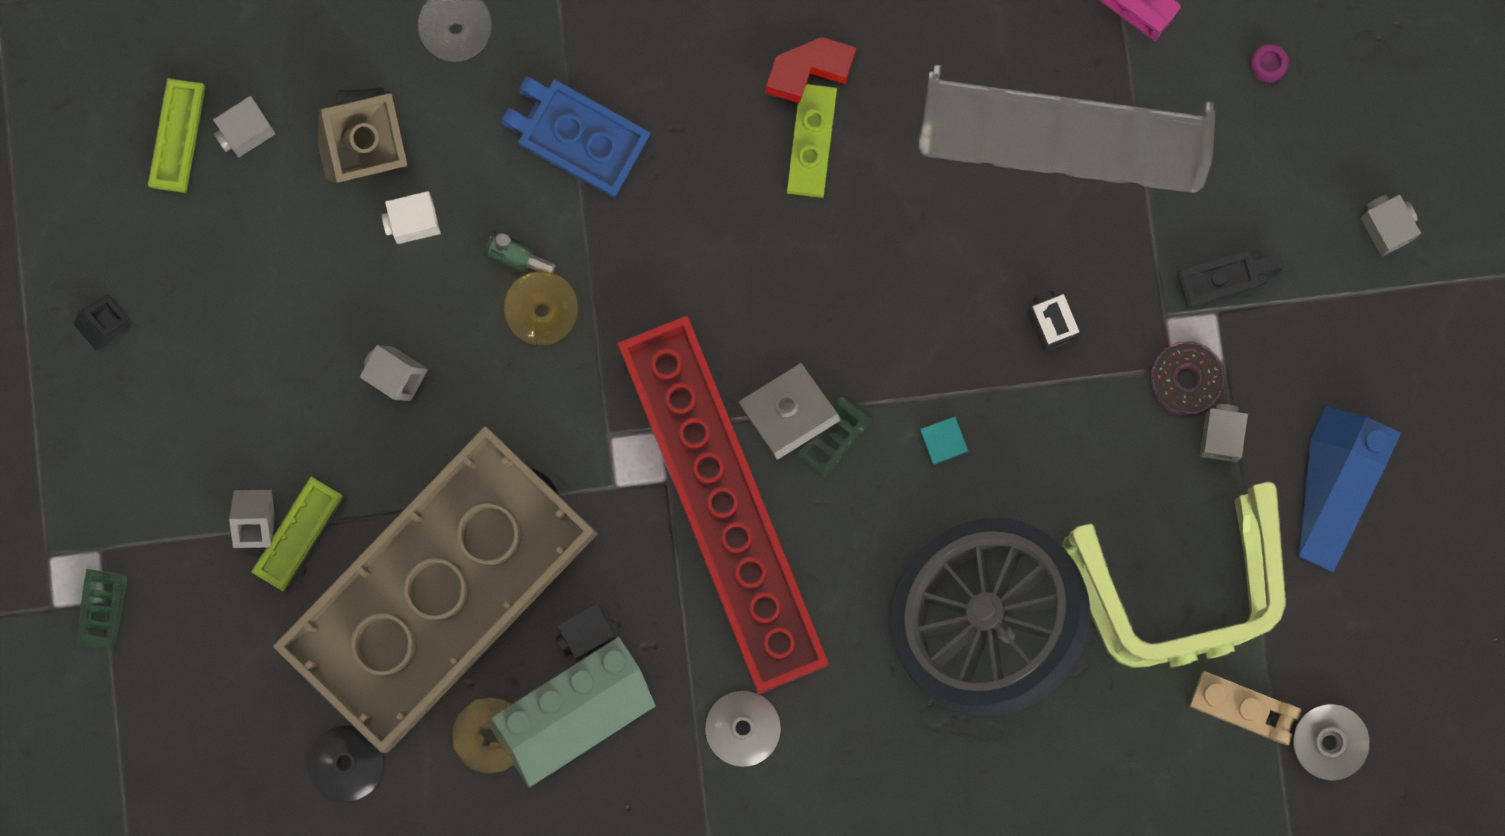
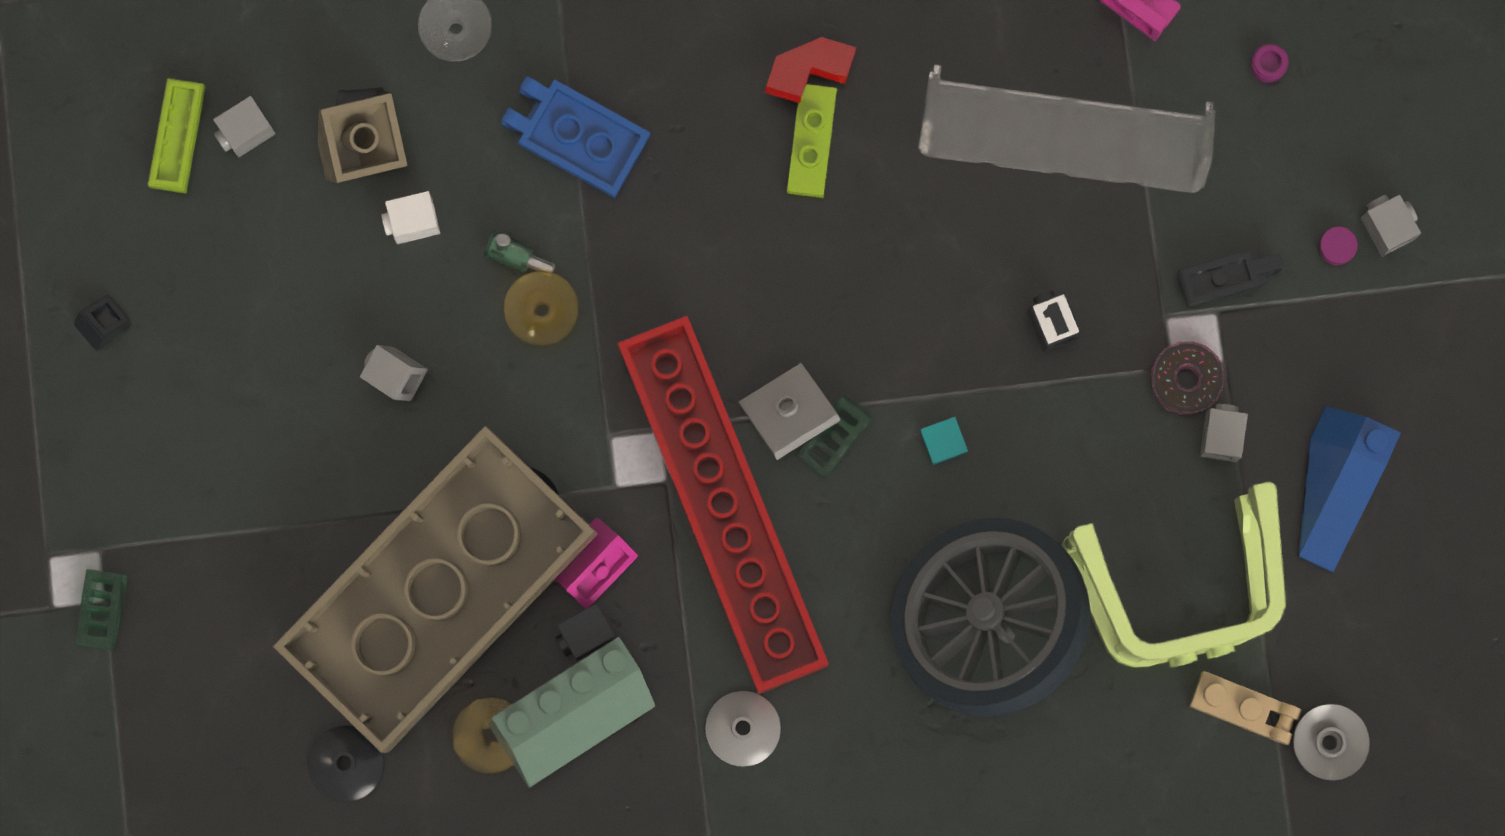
(252, 518): light grey brick -> none
(297, 534): lime plate -> none
(596, 565): none -> dark pink panel
(1338, 246): none -> magenta tile

